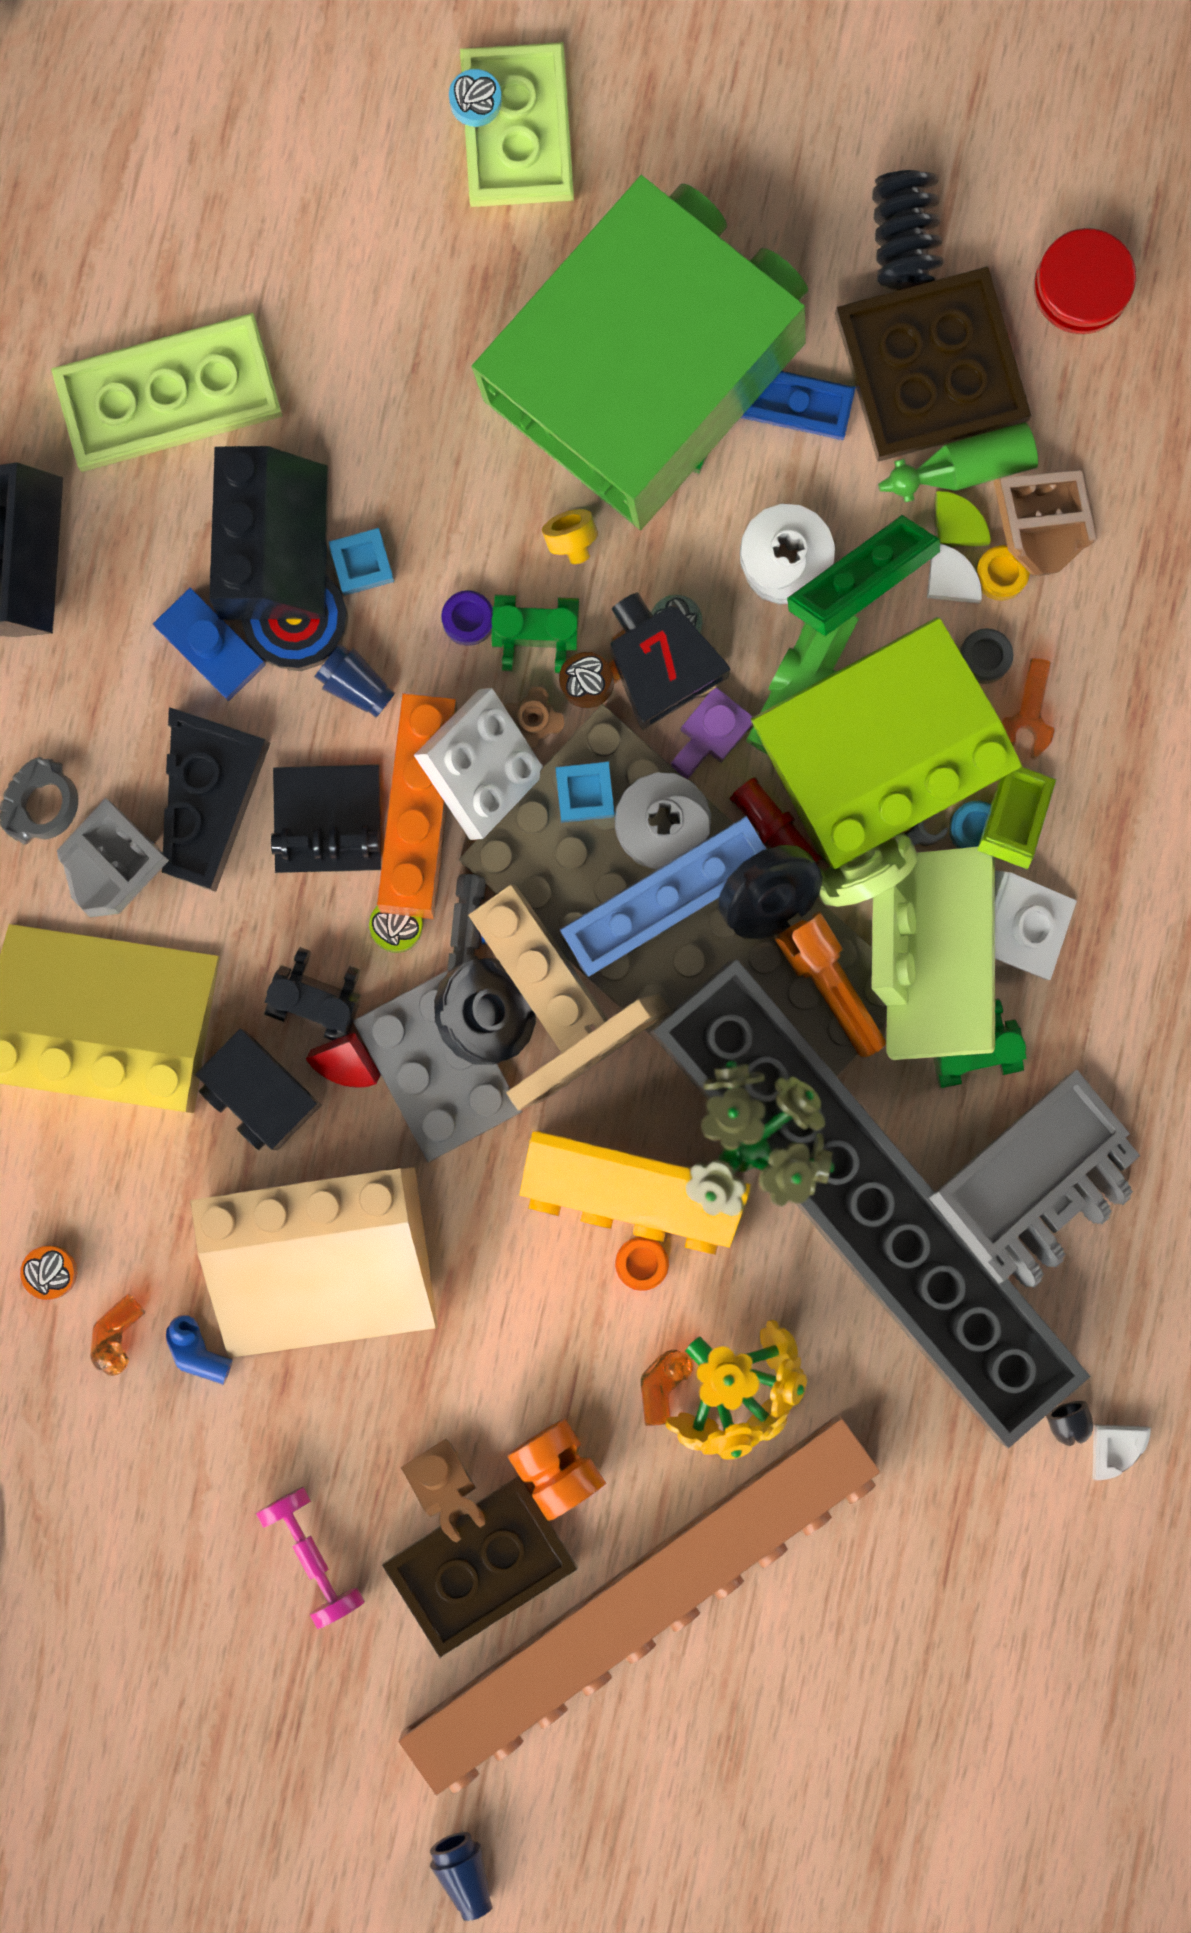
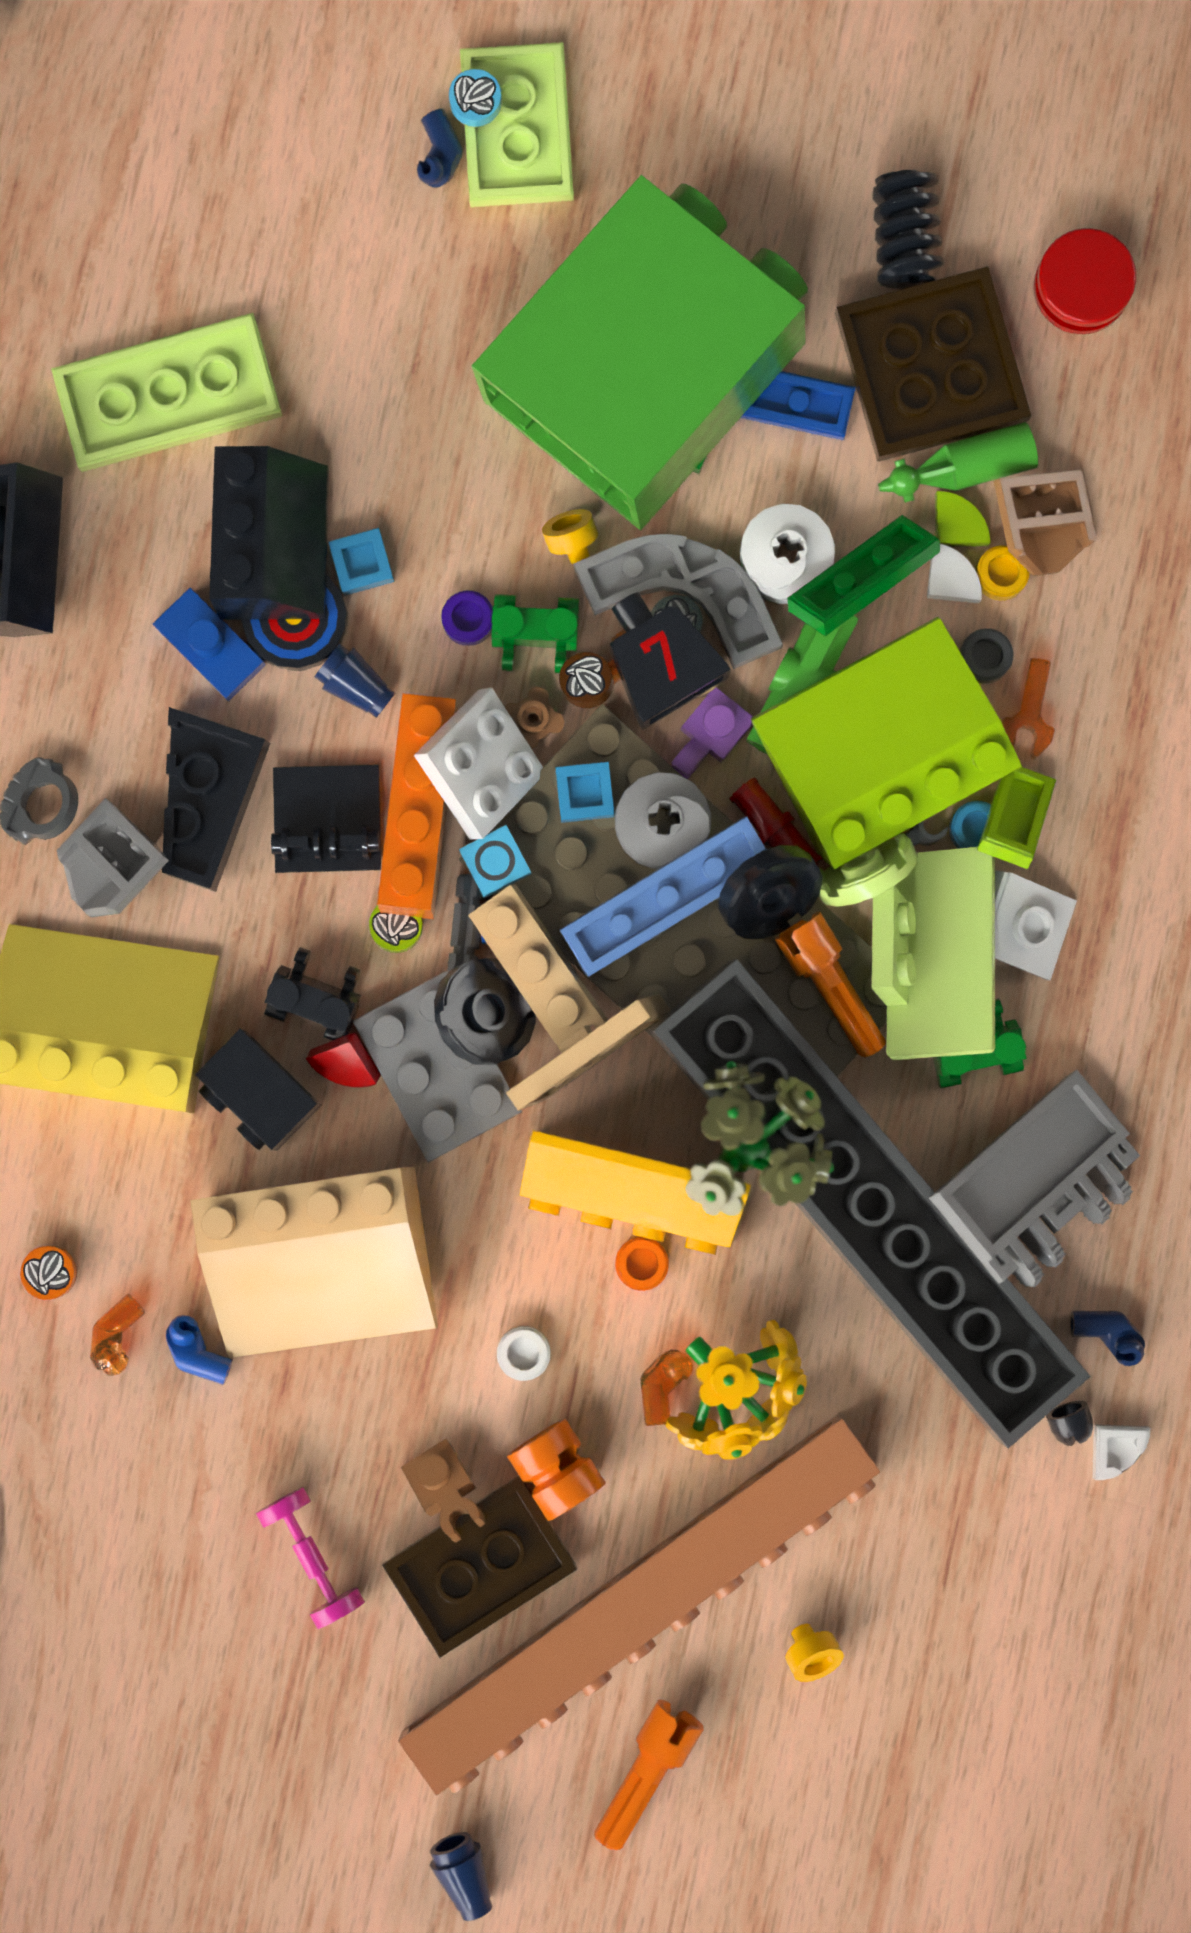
(445, 150): none -> dark blue arm
(495, 861): none -> medium azure tile
(523, 1353): none -> white tile
(663, 1746): none -> orange piece
(690, 569): none -> light grey plate
(813, 1653): none -> yellow tile
(1114, 1330): none -> dark blue arm

